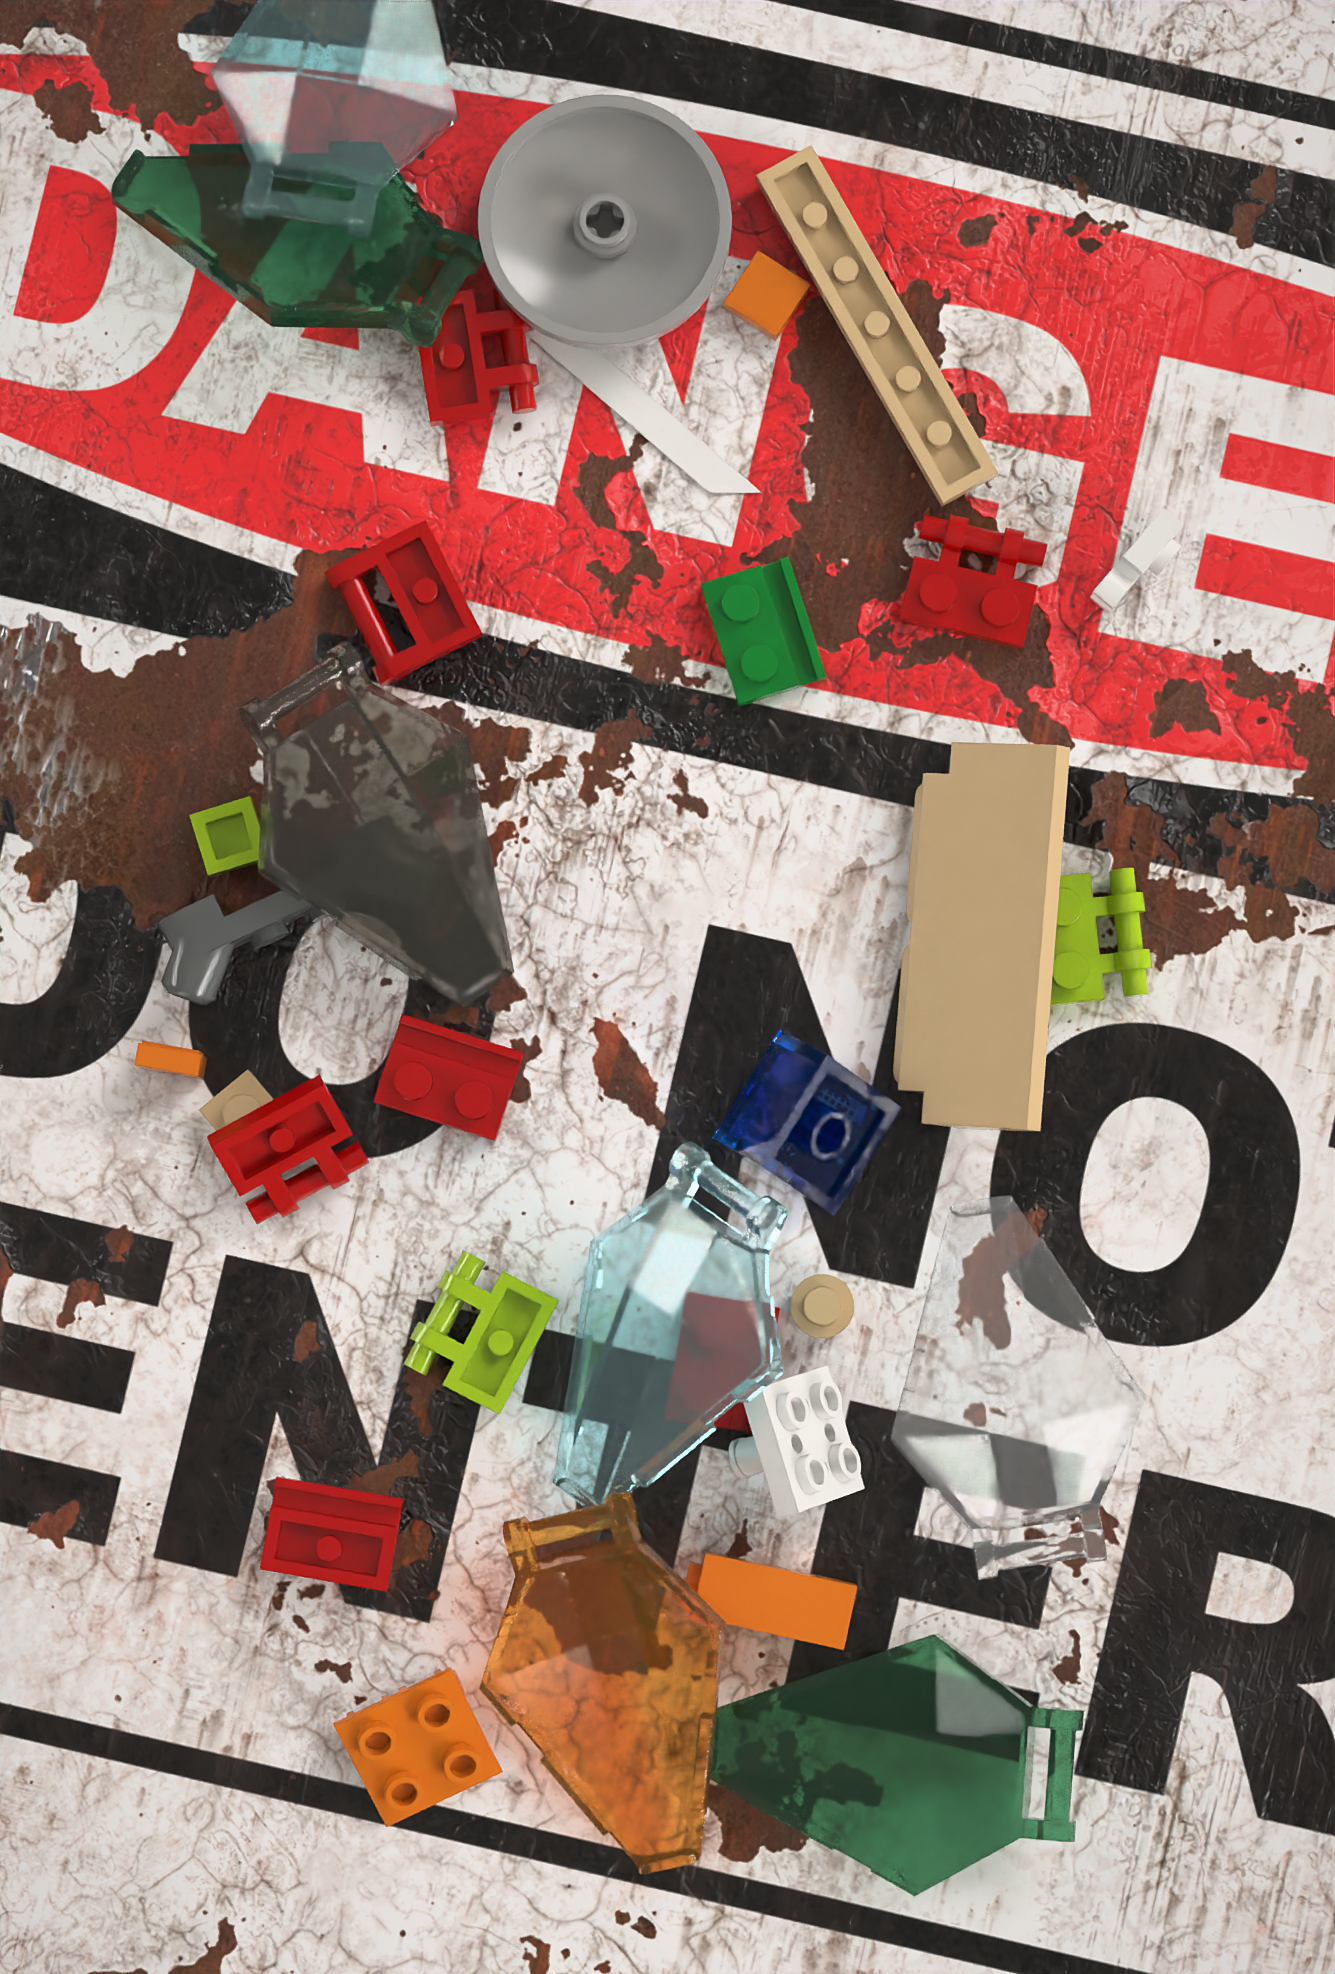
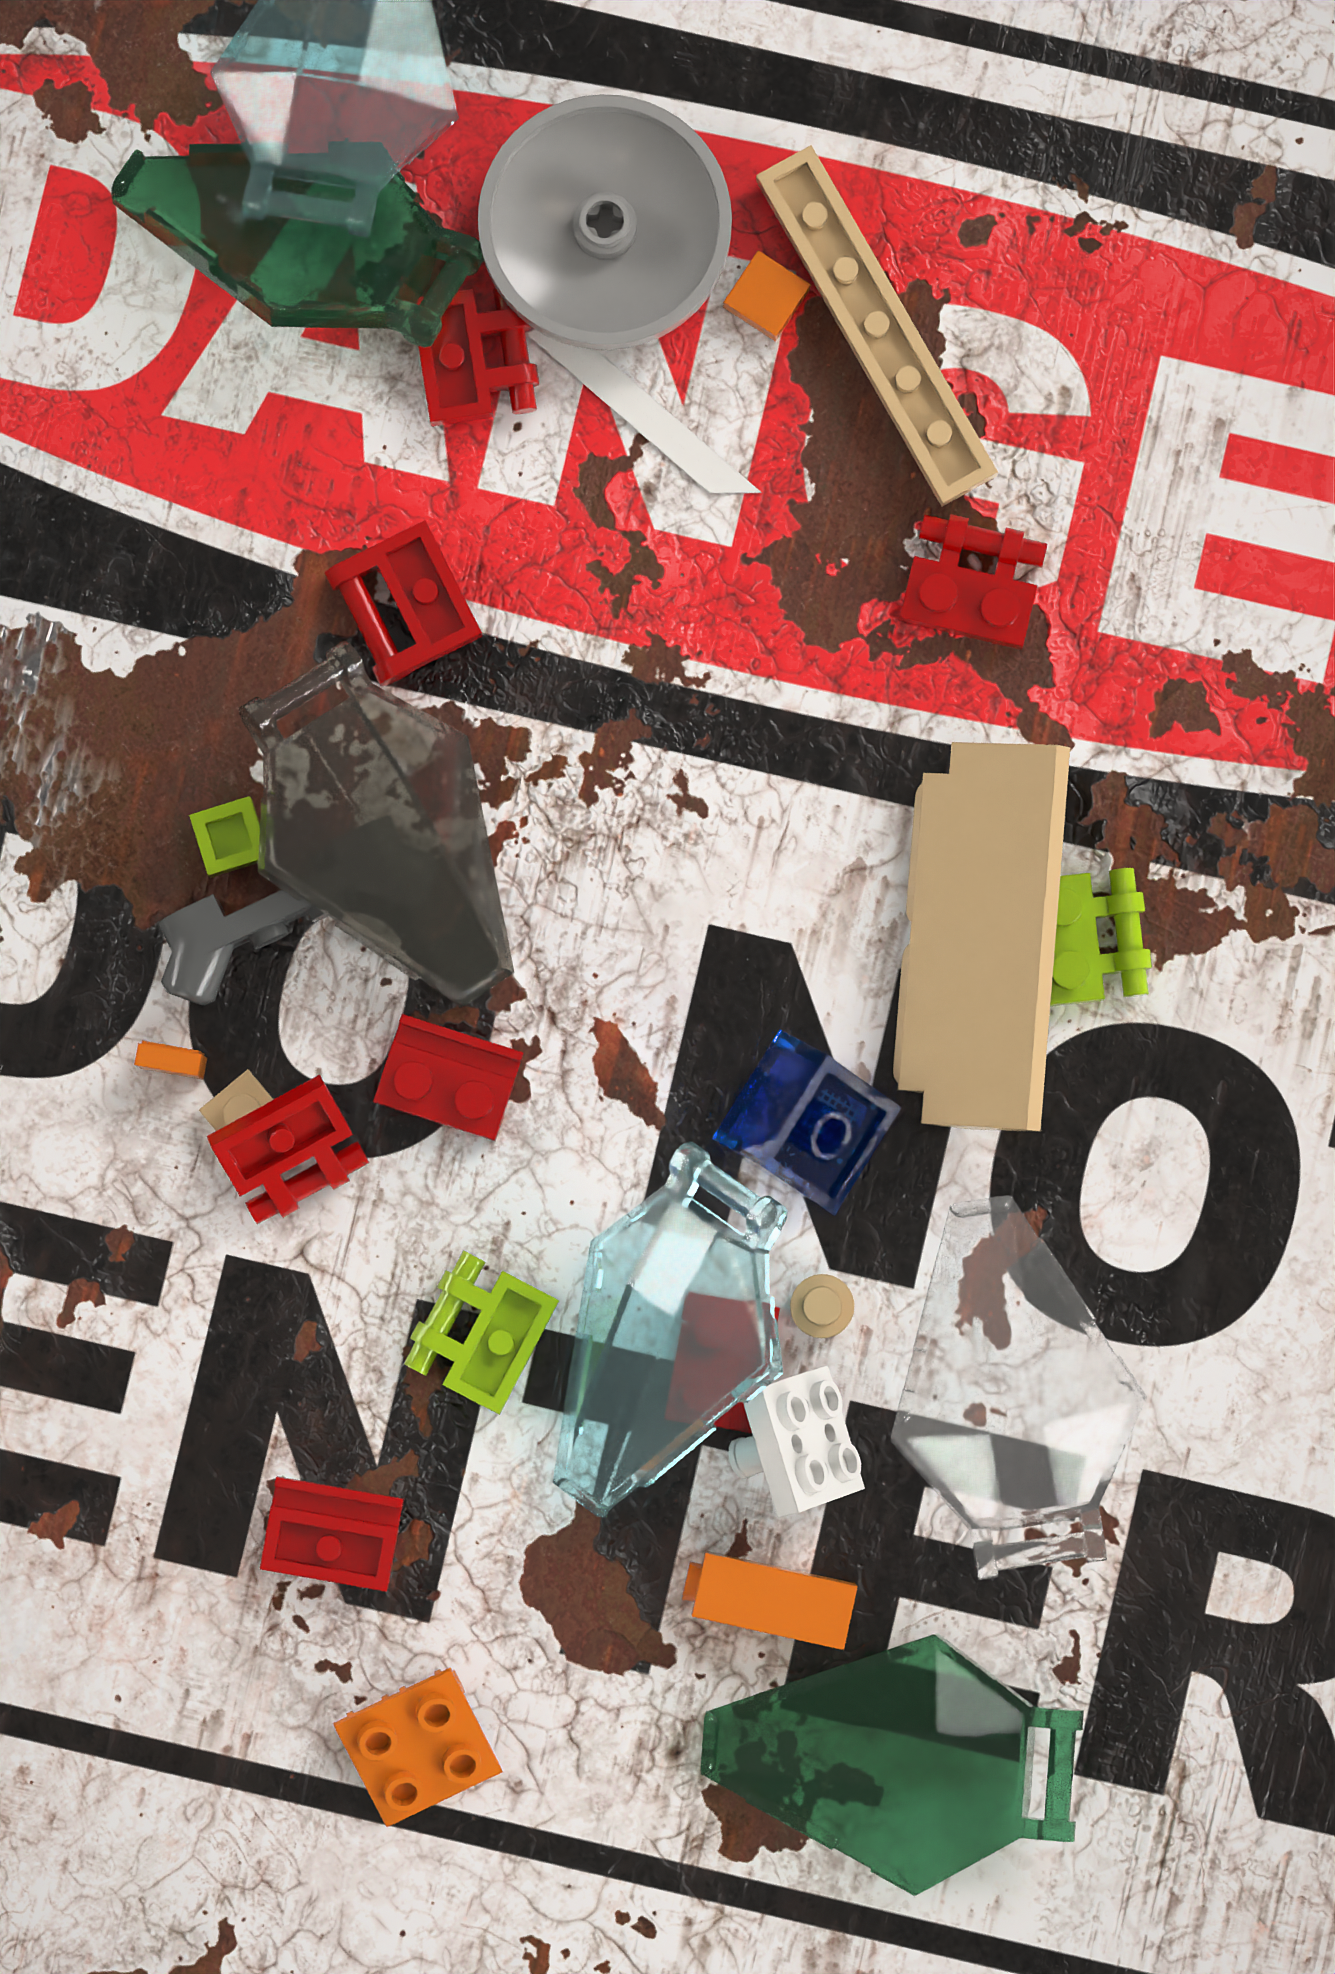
(612, 1678): clear orange windscreen -> none
(763, 631): green plate -> none
(1150, 551): white plate -> none

